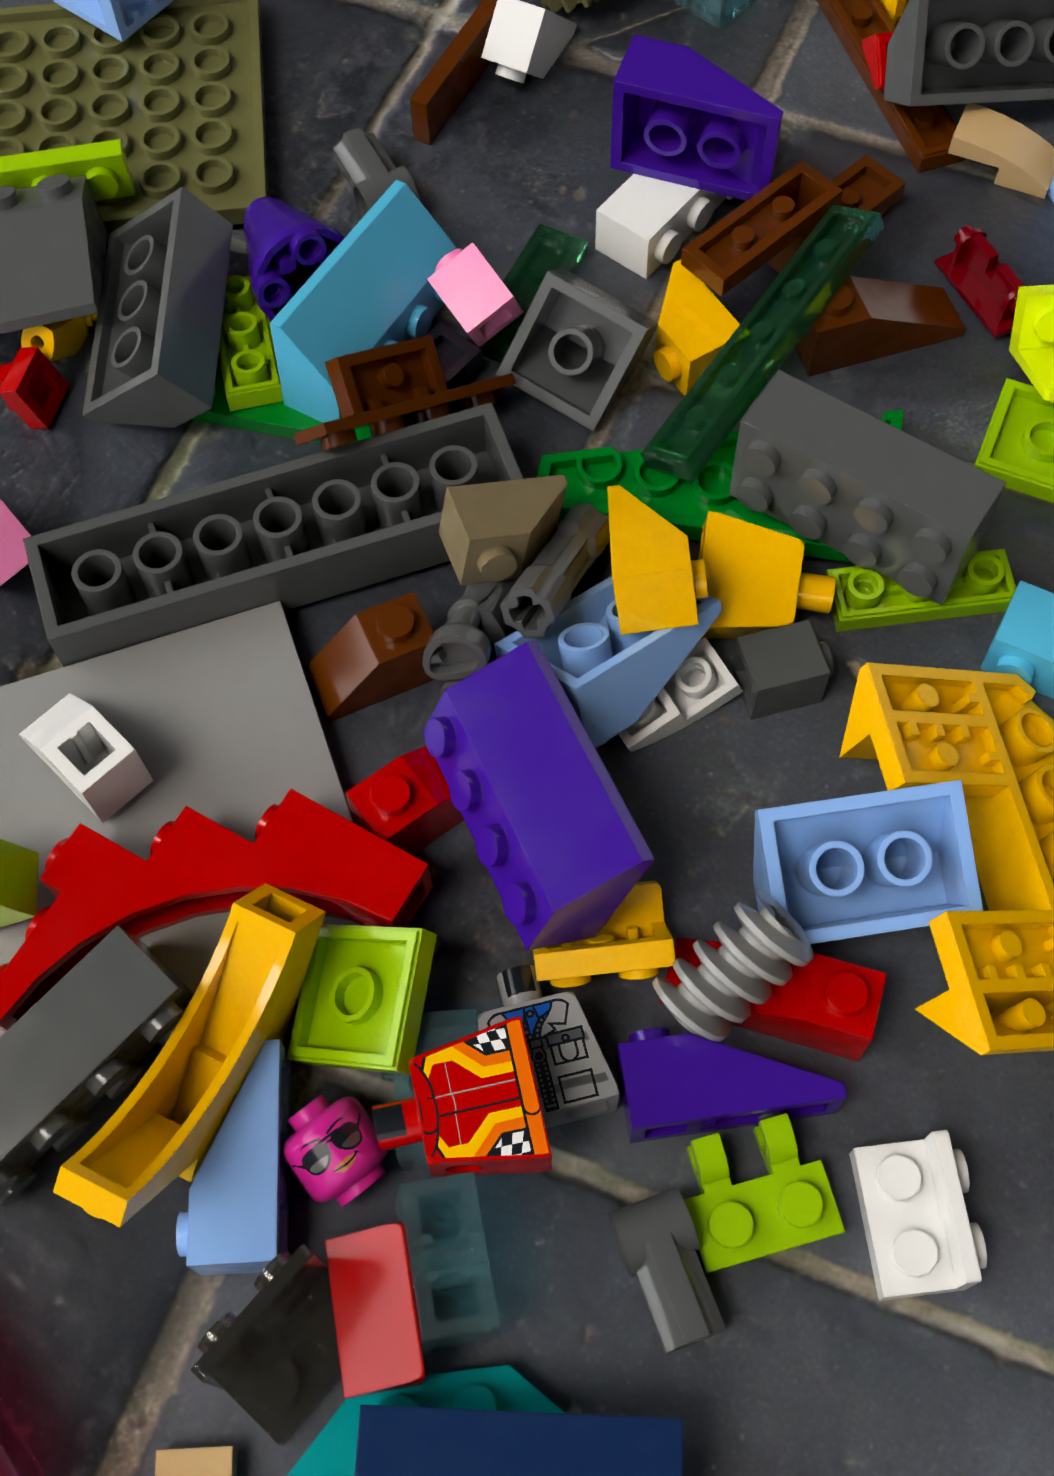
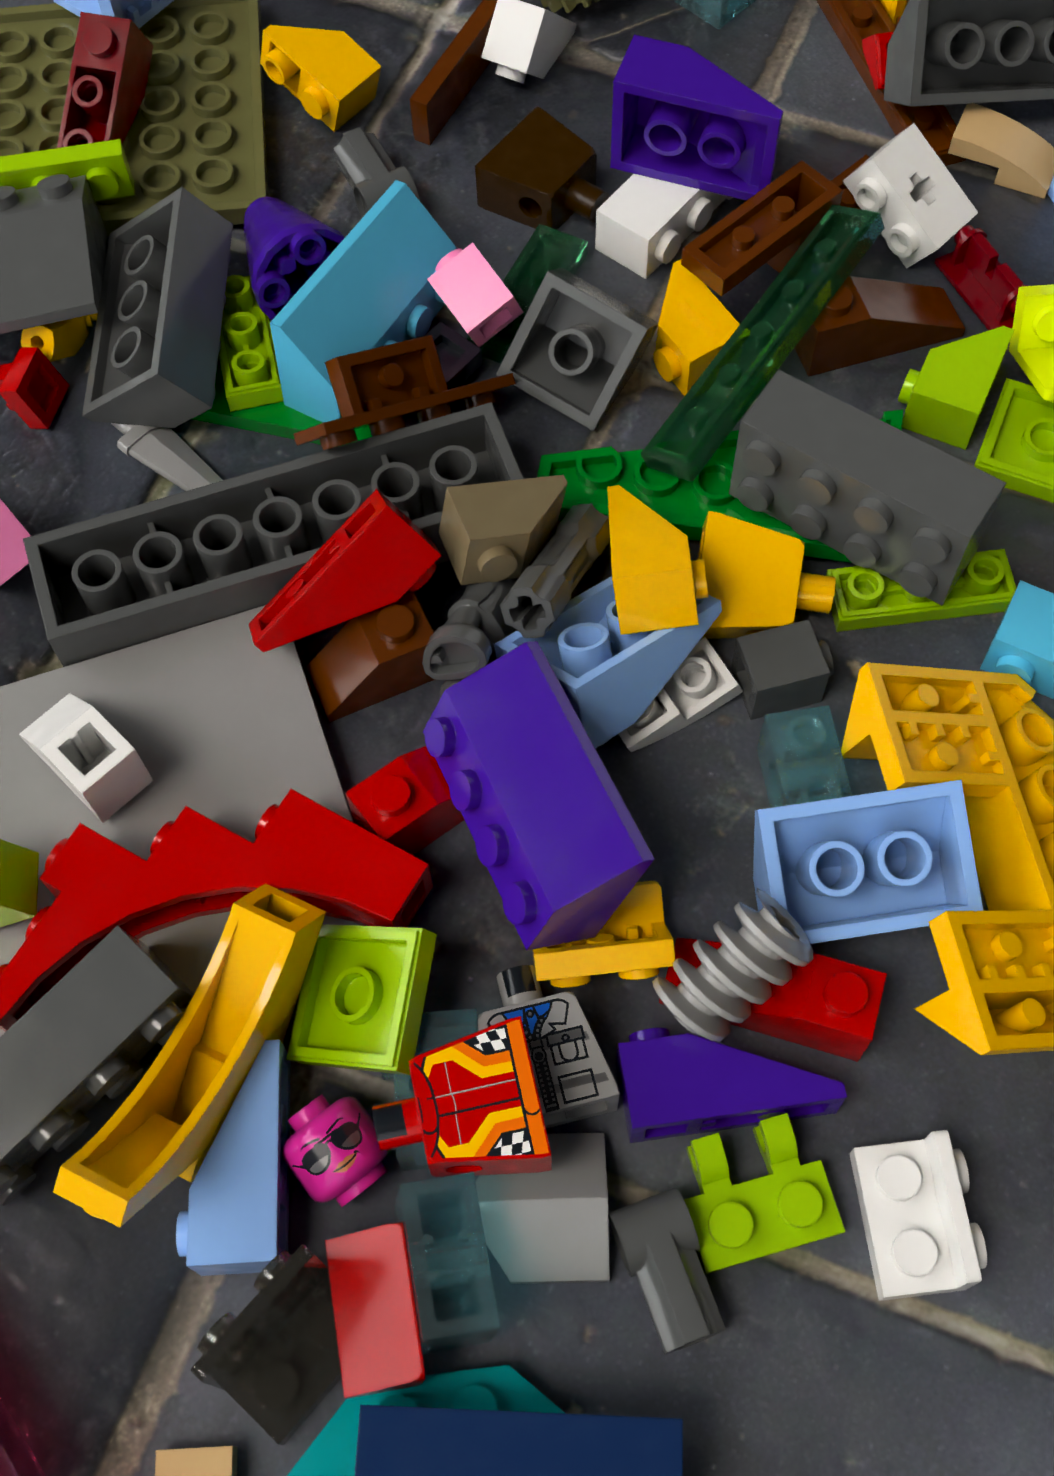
(104, 80): none -> dark red slope
(166, 455): none -> light grey bar
(322, 70): none -> yellow slope
(356, 571): none -> red slope
(540, 174): none -> dark brown torso
(554, 1220): none -> light grey slope
(801, 757): none -> clear light blue brick
(913, 195): none -> white brick
(953, 386): none -> lime slope

